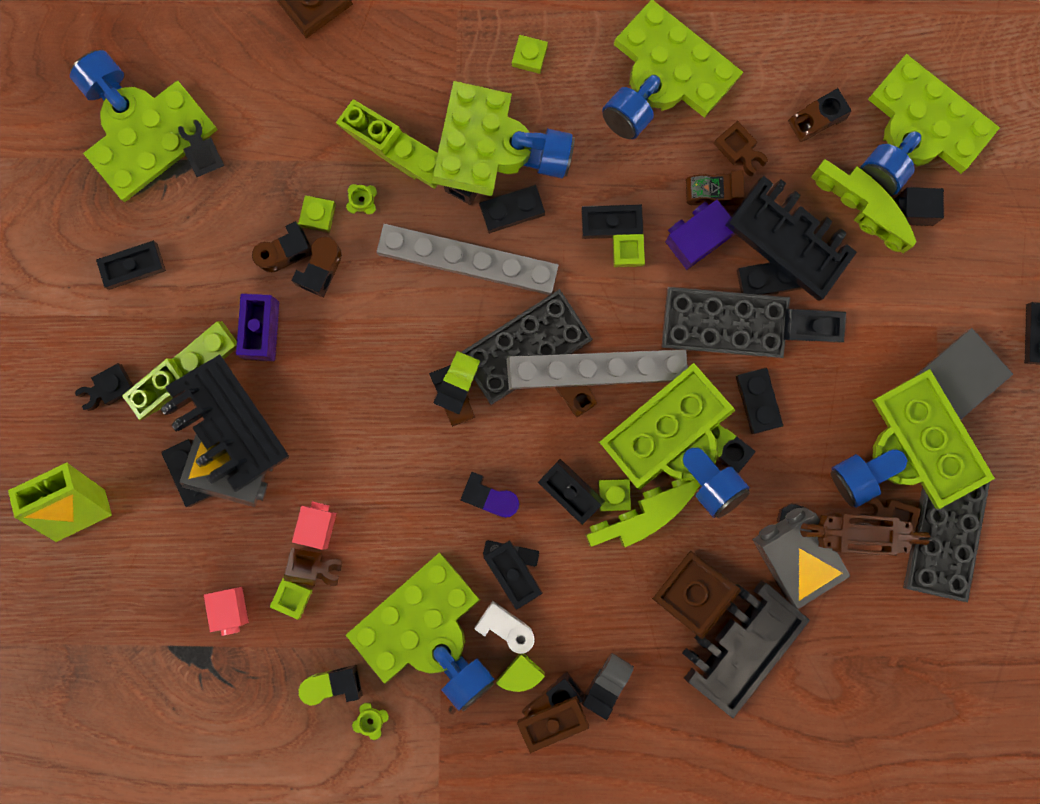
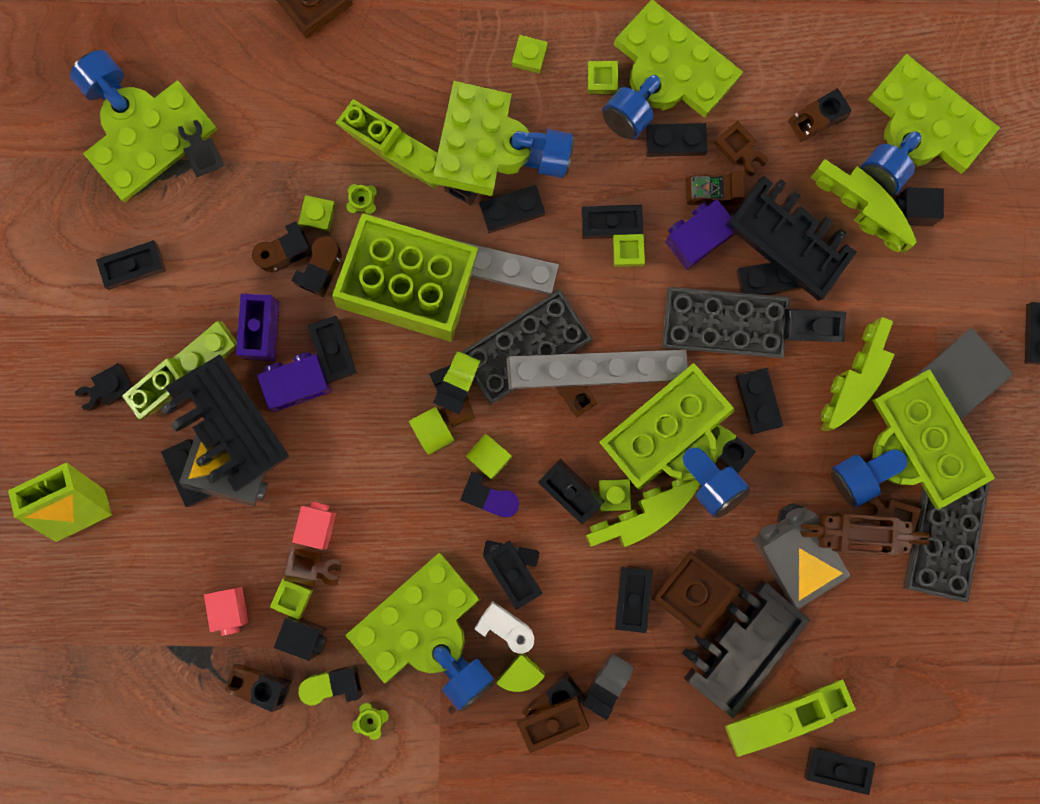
(258, 687): none -> leg
(293, 382): none -> dark purple brick
(301, 638): none -> black brick
(332, 349): none -> black plate
(405, 277): none -> lime slope
(432, 430): none -> lime brick
(488, 456): none -> lime brick
(602, 77): none -> lime plate
(633, 599): none -> black plate
(676, 140): none -> black plate
(790, 718): none -> lime slope
(839, 770): none -> black plate
(856, 387): none -> lime slope

